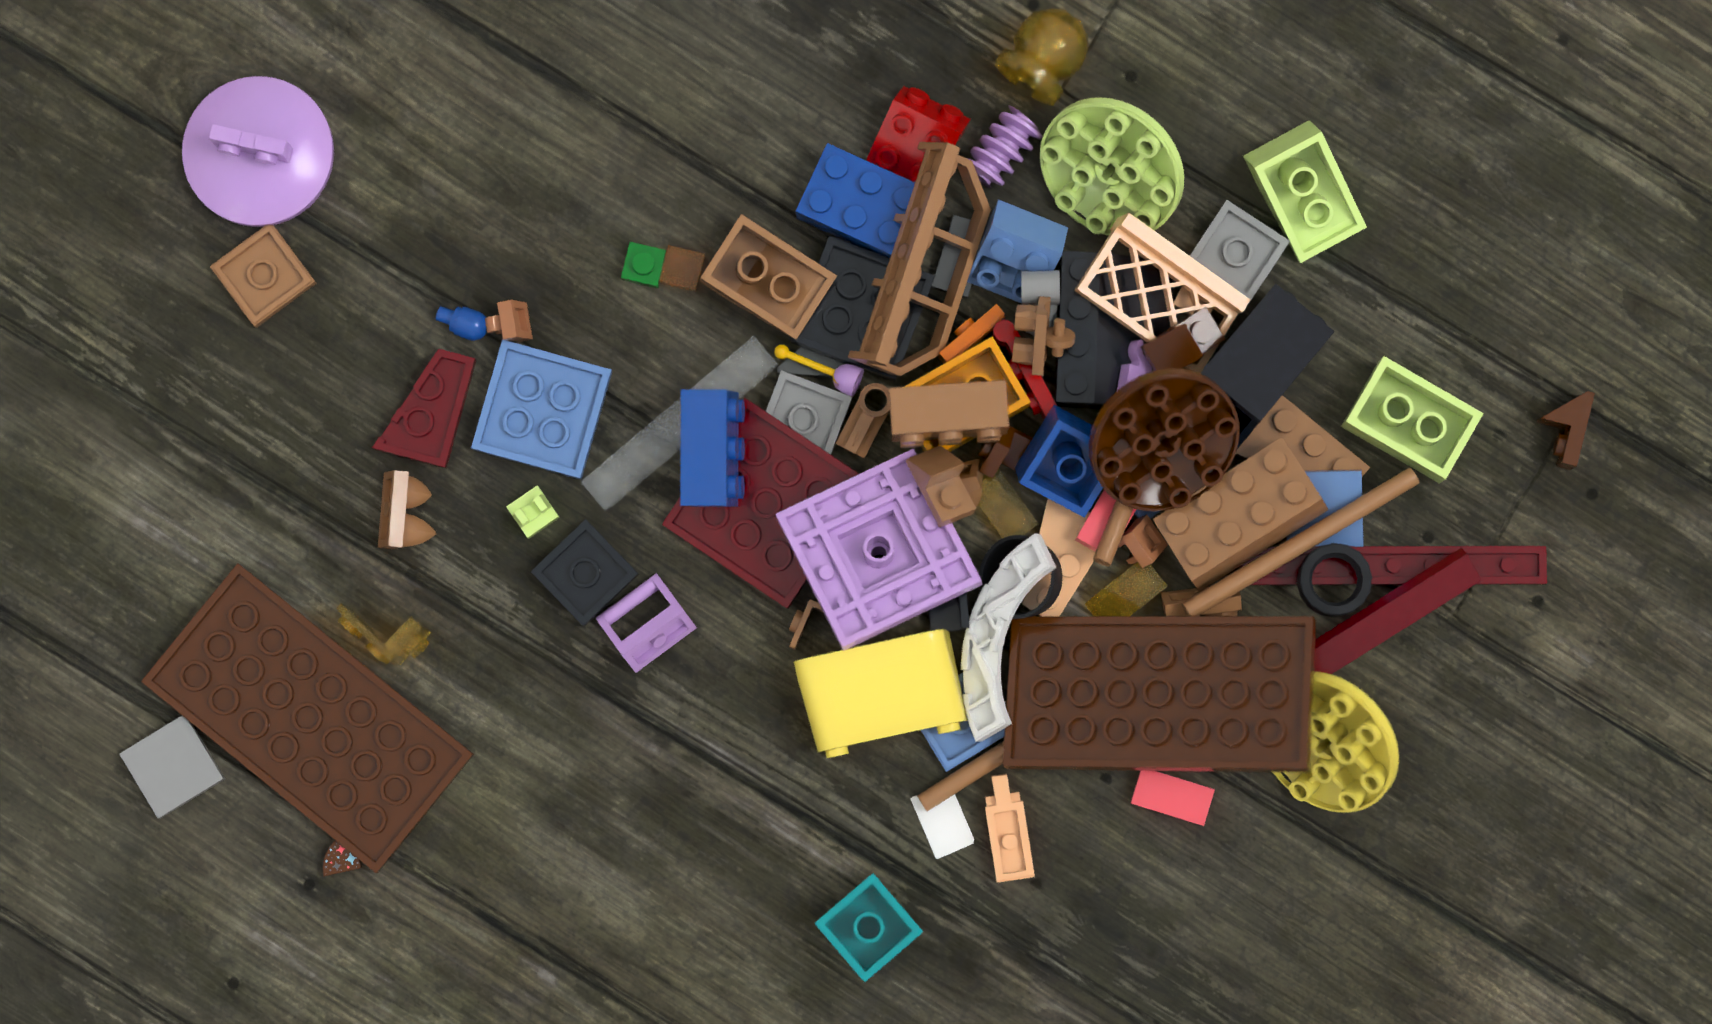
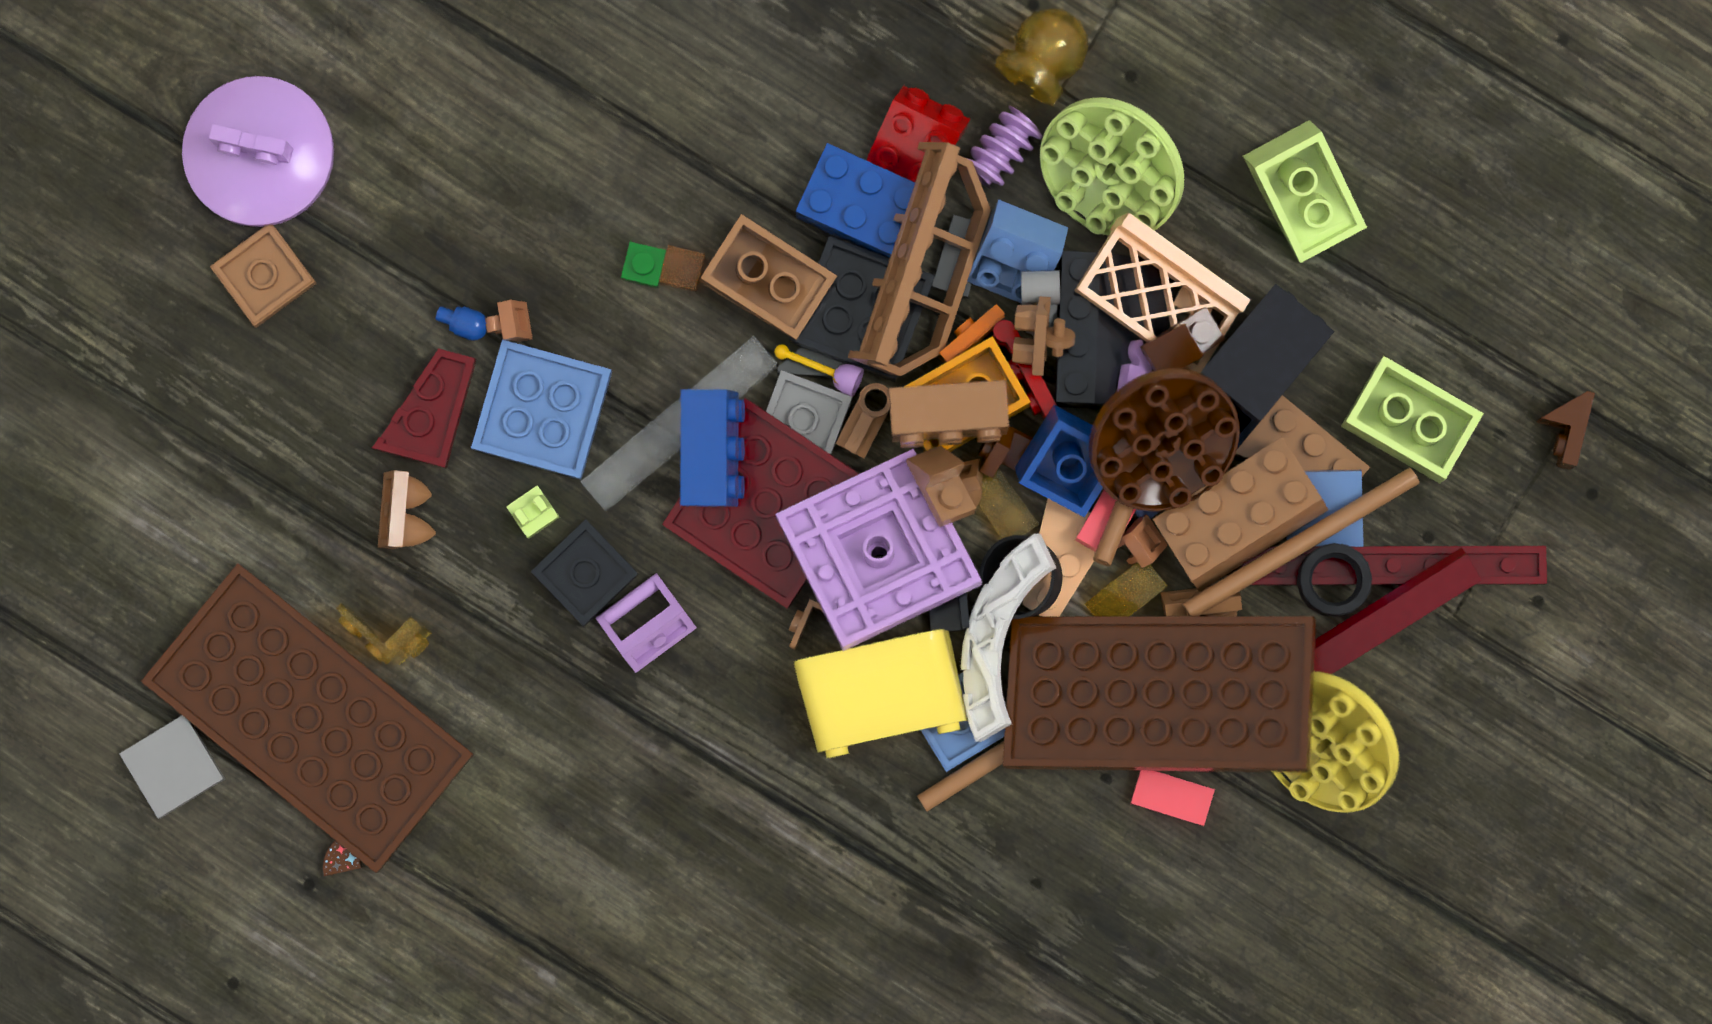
(868, 927): teal brick -> none
(944, 826): white sticker -> none
(1008, 832): light nougat hinge -> none
(1239, 249): light grey plate -> none

